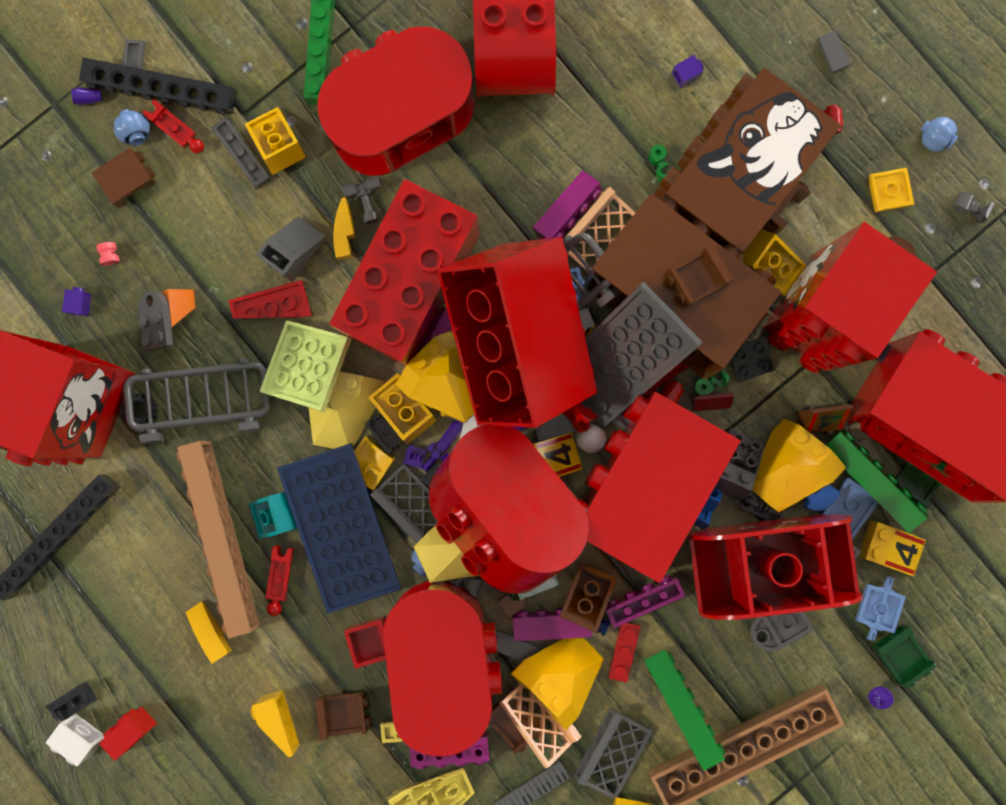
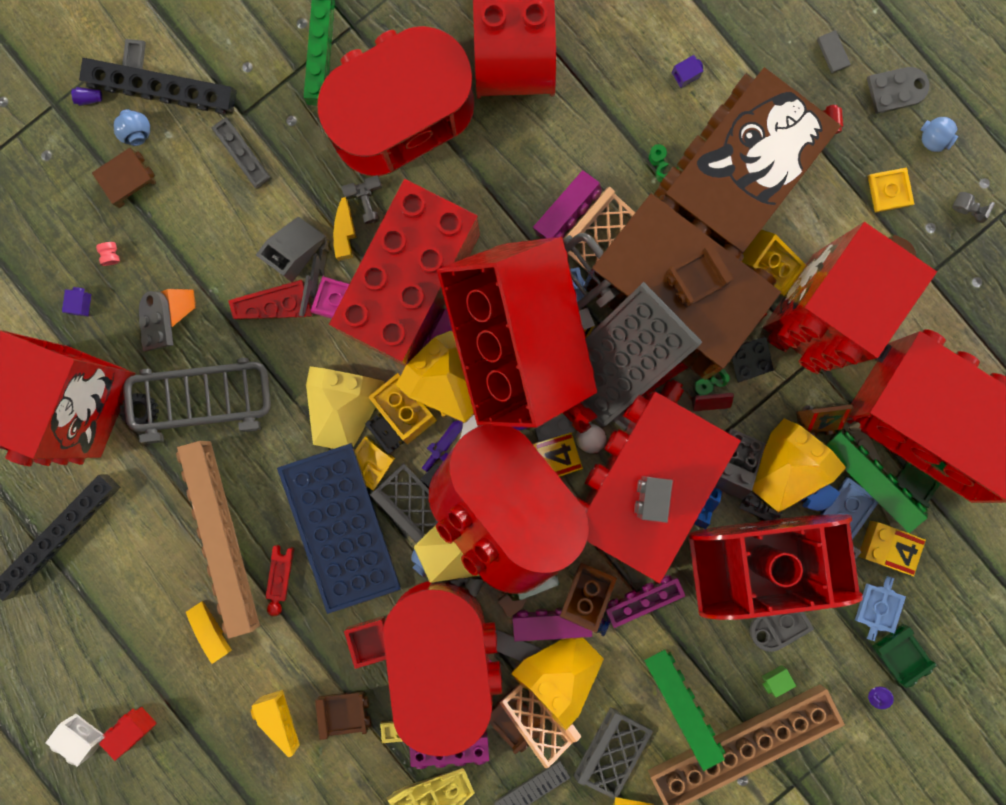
(71, 702): black hinge -> none
(174, 128): red plate -> none
(272, 515): teal slope -> none
(275, 140): yellow slope -> none
(305, 365): yellowish green plate -> none
(311, 281): none -> dark grey piece
(328, 297): none -> dark pink plate
(414, 456): dark purple tile -> none
(624, 652): red plate -> none
(653, 499): none -> dark grey piece
(777, 223): reddish brown panel -> none
(778, 681): none -> bright green brick
(896, 89): none -> dark grey plate

